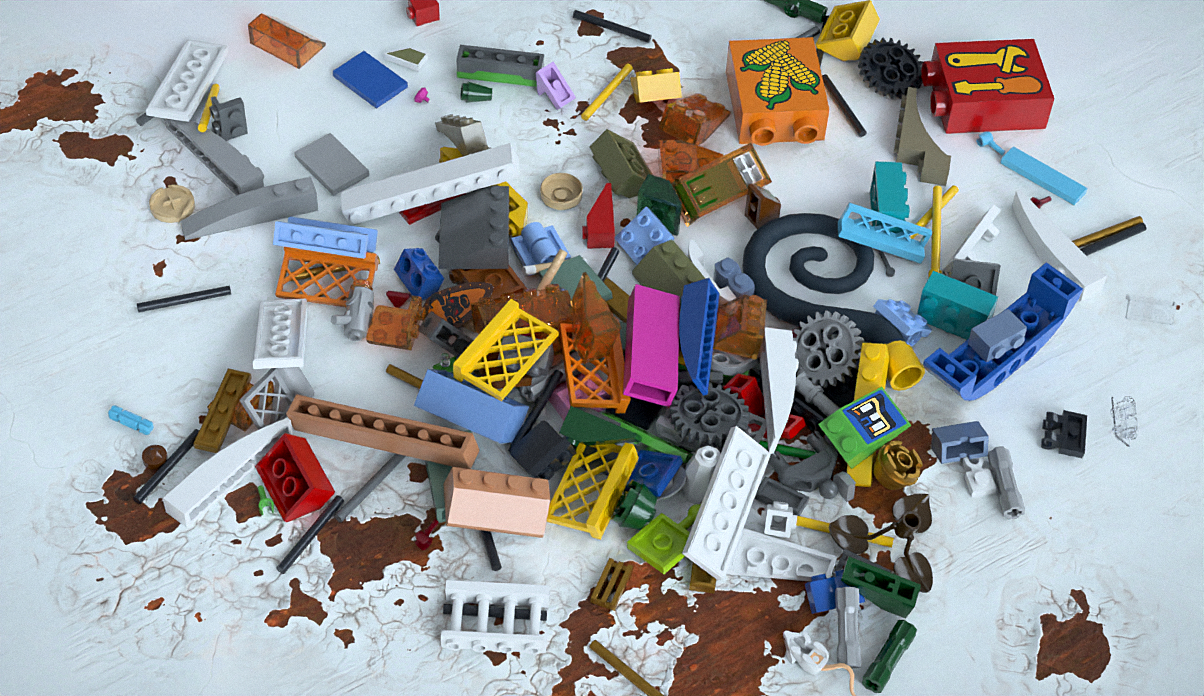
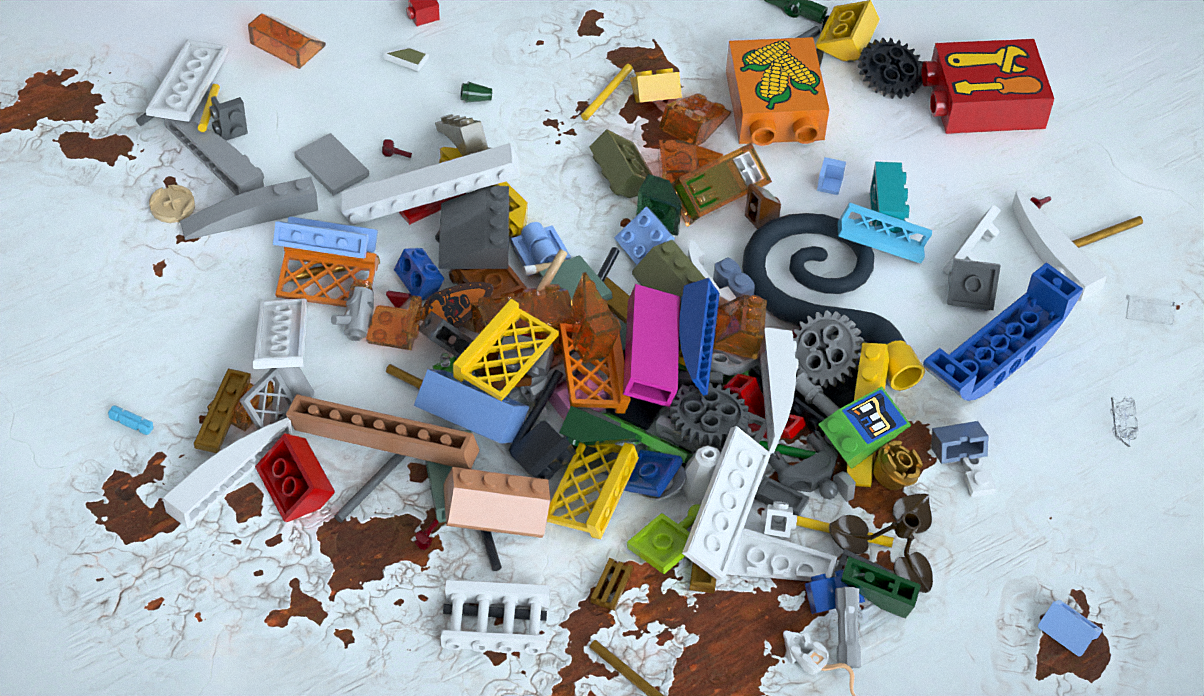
(154, 456): reddish brown tile -> none
(166, 468): black bar -> none
(184, 298): black bar -> none
(264, 501): bright green hand -> none
(310, 534): black bar -> none
(370, 79): blue tile -> none
(388, 149): none -> dark red hand
(421, 95): dark pink rock -> none
(498, 65): dark grey piece -> none
(552, 82): lavender slope -> none
(561, 191): tan piece -> none
(600, 222): red slope -> none
(612, 26): black bar -> none
(635, 507): dark green cone -> none
(831, 176): none -> light blue panel
(843, 106): black bar -> none
(887, 659): dark green axle -> none
(889, 270): dark grey hinge -> none
(899, 314): light blue plate -> none
(917, 146): dark tan arch -> none
(927, 217): yellow bar -> none
(936, 230): yellow bar -> none
(955, 305): teal brick -> none
(987, 138): medium azure hand -> none
(997, 335): sand blue brick -> none
(1010, 497): light grey axle -> none
(1043, 175): medium azure tile -> none
(1069, 627): none -> light blue panel
(1072, 433): black plate -> none
(1114, 239): black bar -> none

